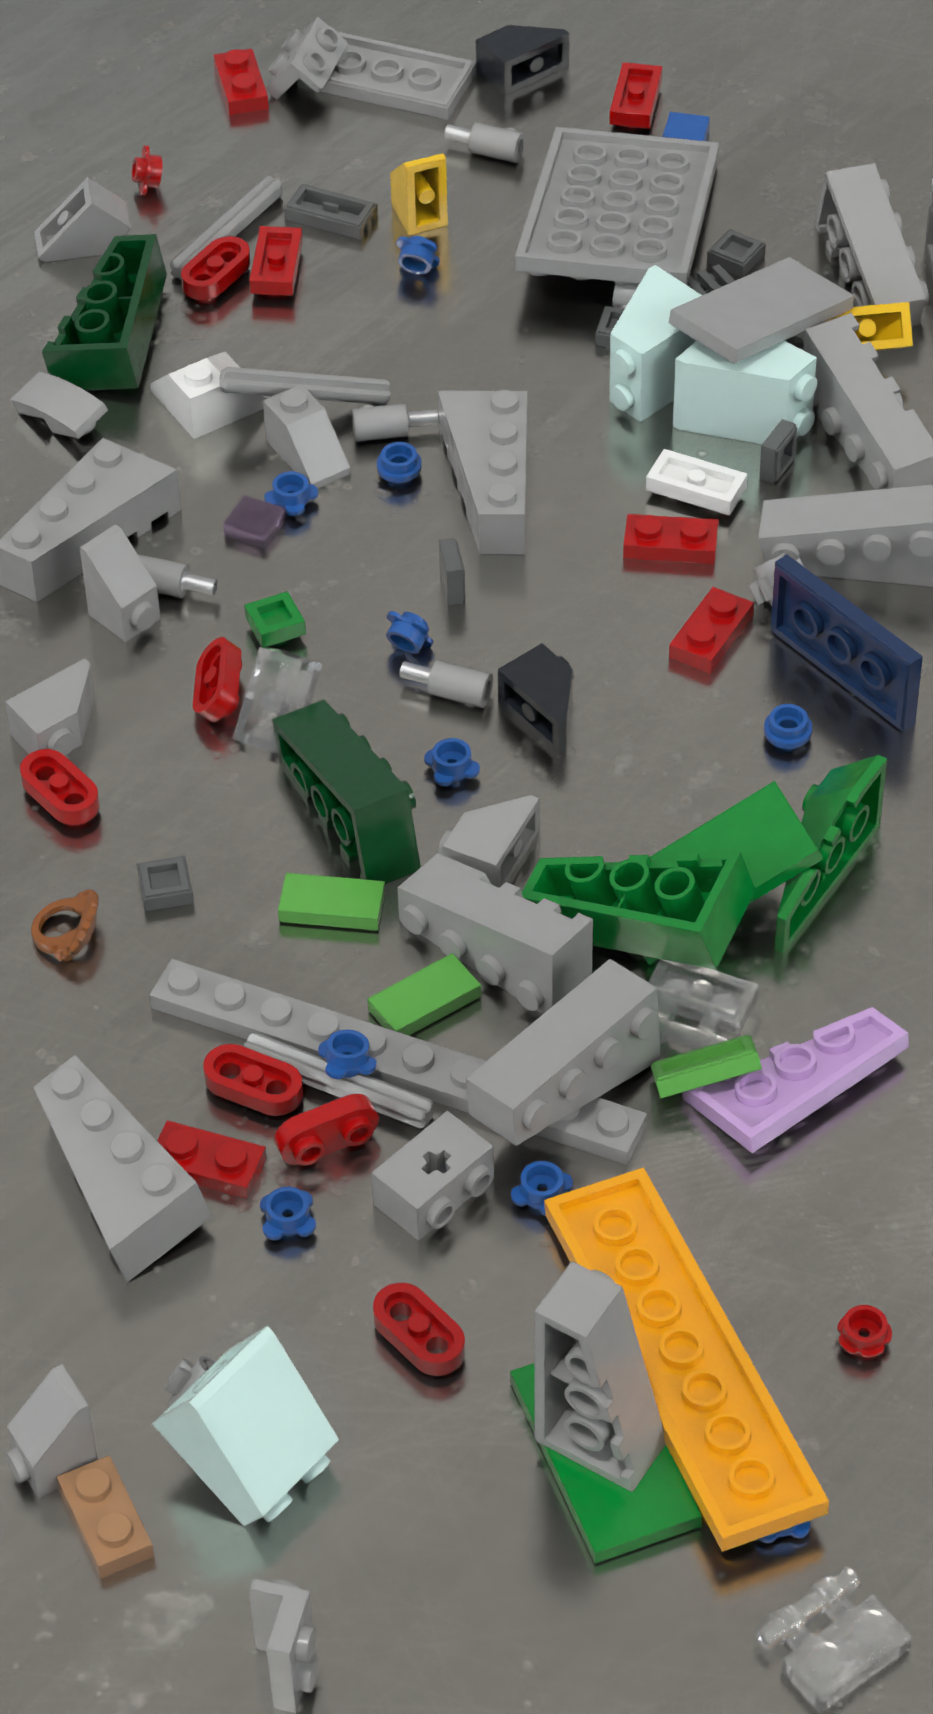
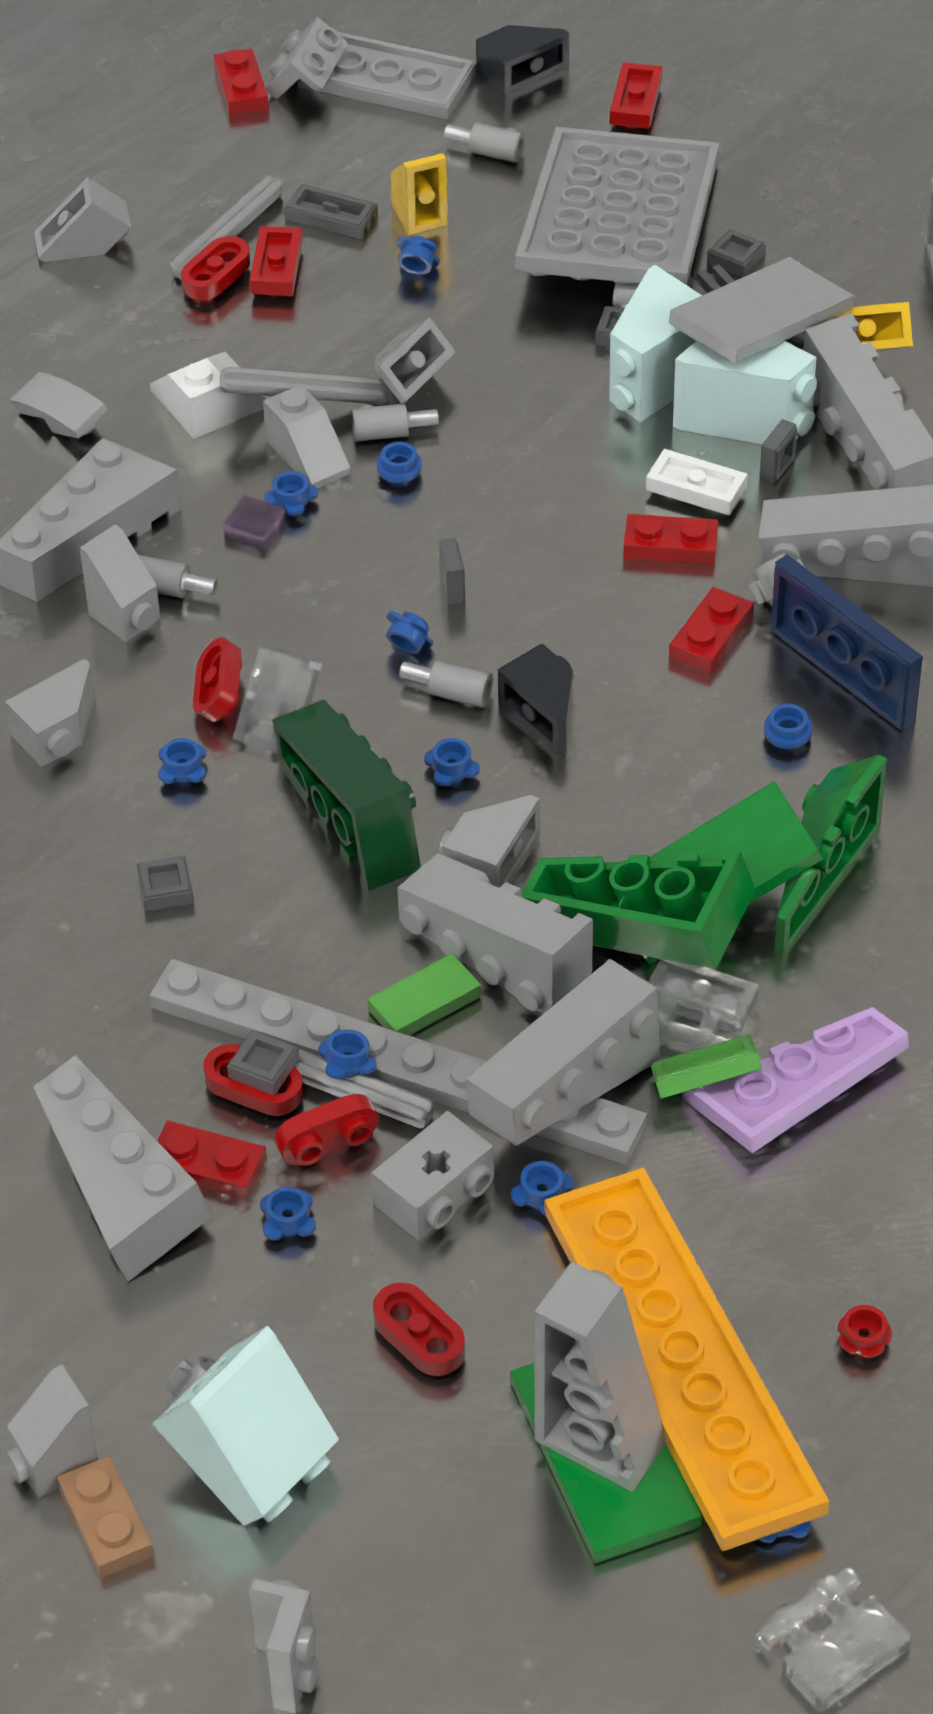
(68, 792): red plate -> none
(72, 942): dark orange piece -> none
(113, 320): dark green wedge -> none
(147, 170): red plate -> none
(182, 761): none -> blue plate
(263, 1062): none -> dark grey tile
(275, 619): green plate -> none
(331, 901): bright green tile -> none
(413, 358): none -> light grey slope
(489, 457): light grey wedge -> none
(687, 126): blue tile -> none
(869, 239): light grey wedge -> none

